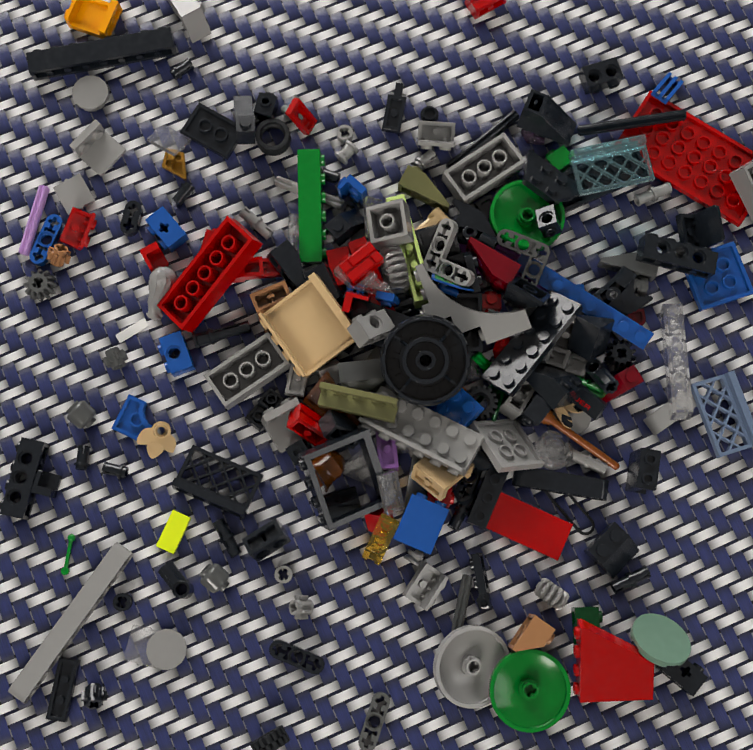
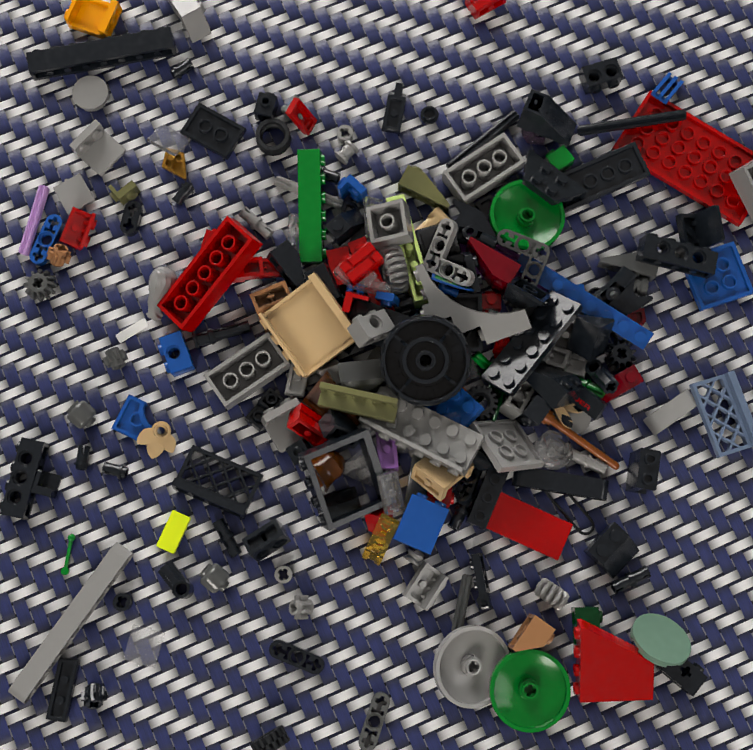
(125, 194): none -> olive bracket
(154, 256): red panel -> none
(163, 220): blue brick -> none
(166, 649): light grey tile -> none
(244, 119): black slope -> none
(425, 159): light grey pin -> none
(436, 134): light grey bracket -> none
(548, 221): black brick -> none
(606, 150): clear light blue fence -> none
(652, 194): light grey pin -> none
(676, 362): clear brick -> none

